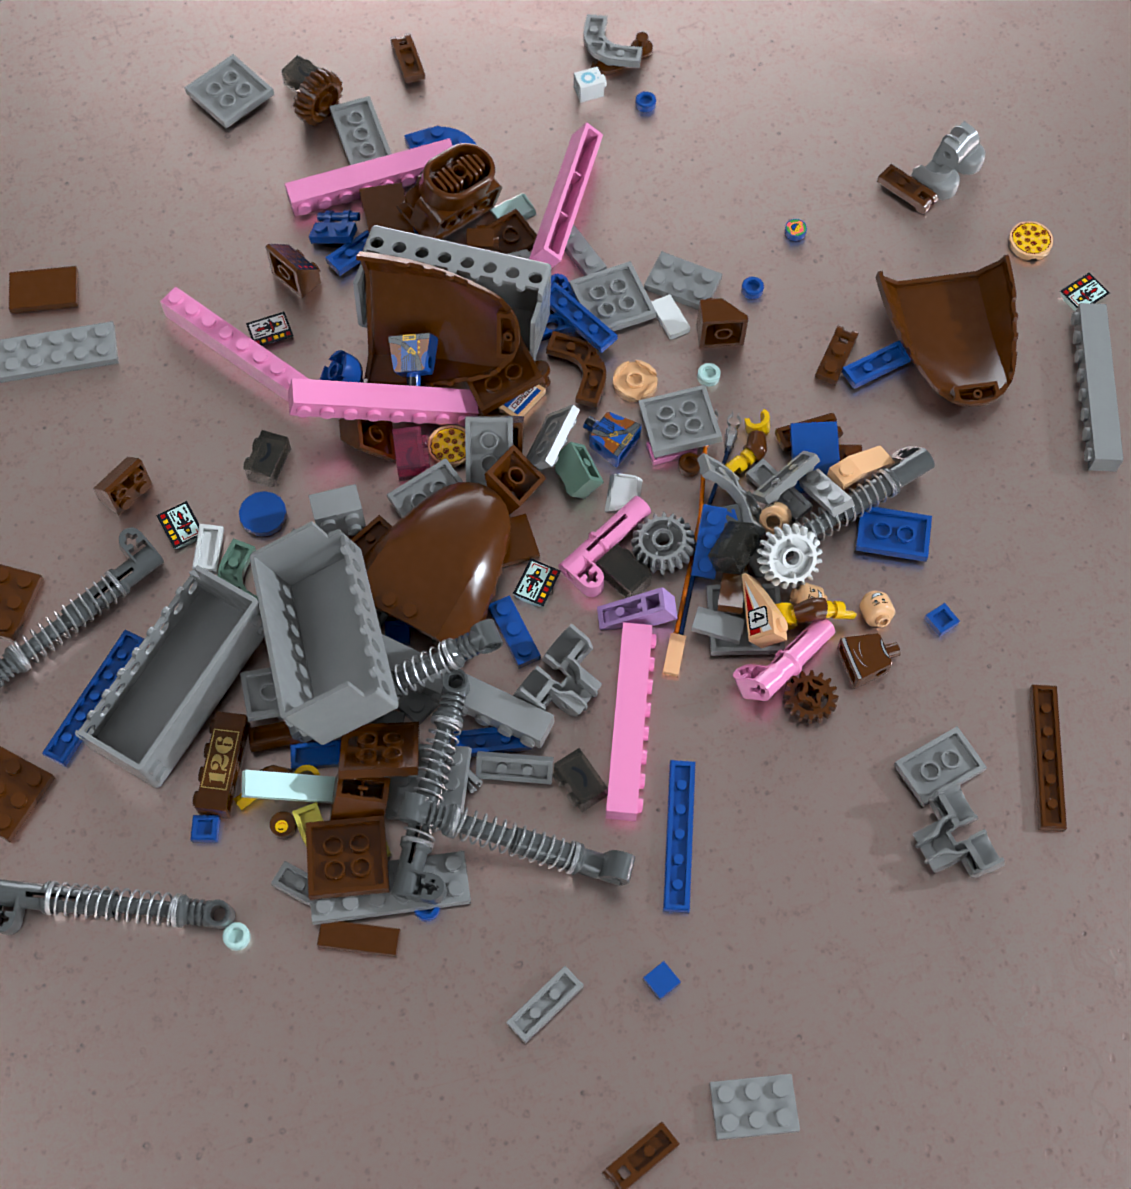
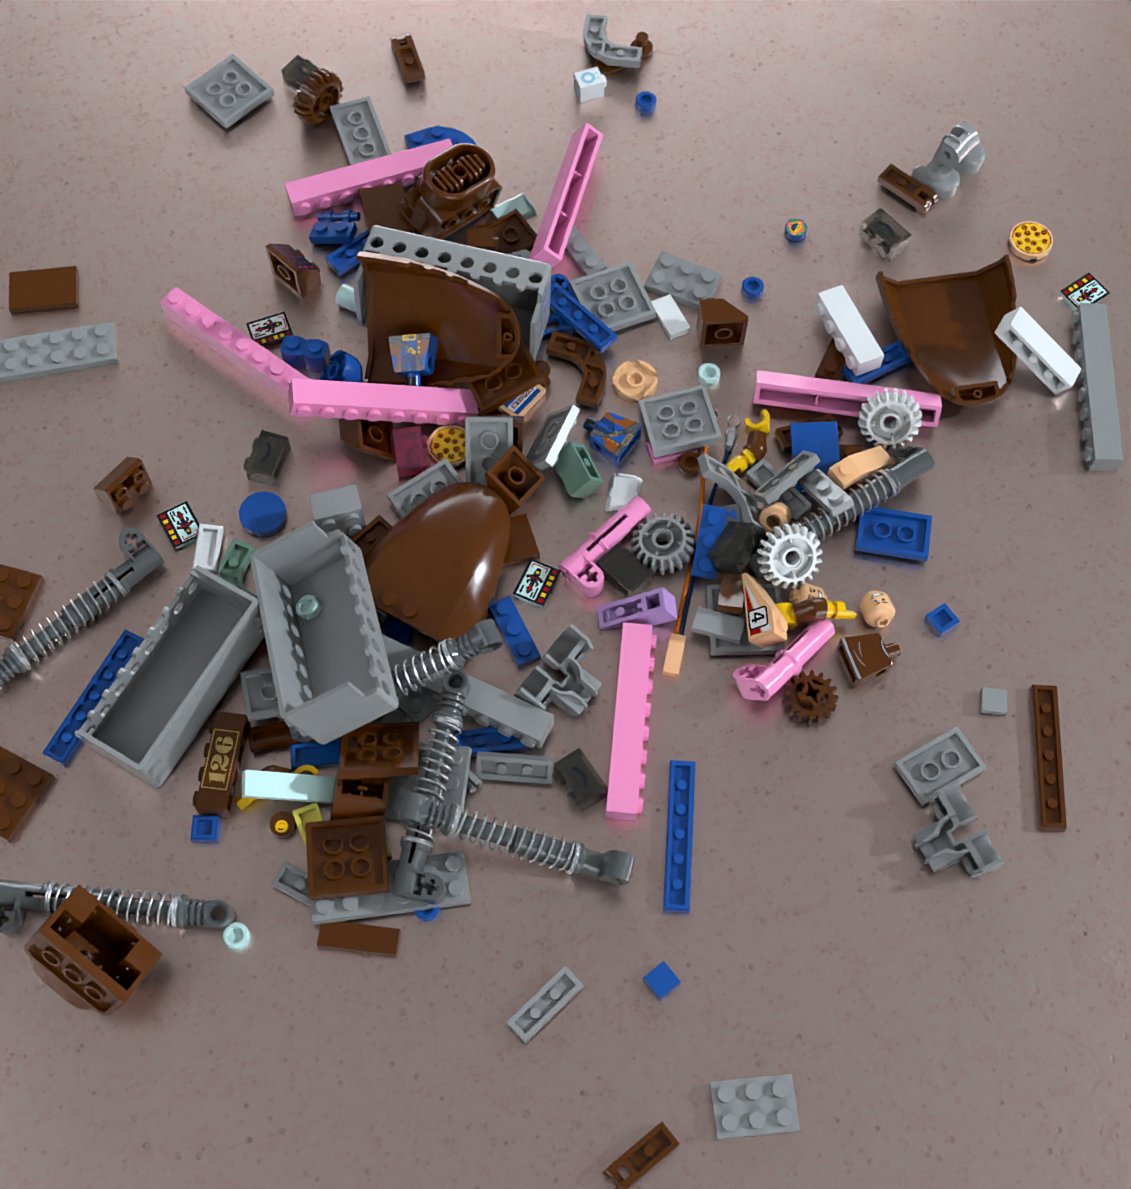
(90, 954): none -> reddish brown brick
(304, 353): none -> blue brick
(308, 607): none -> light aqua tile
(346, 298): none -> light aqua brick
(832, 395): none -> bright pink brick
(848, 330): none -> white brick
(884, 234): none -> clear smoke brick
(890, 432): none -> white gear
(993, 701): none -> light grey tile
(1038, 350): none -> white brick

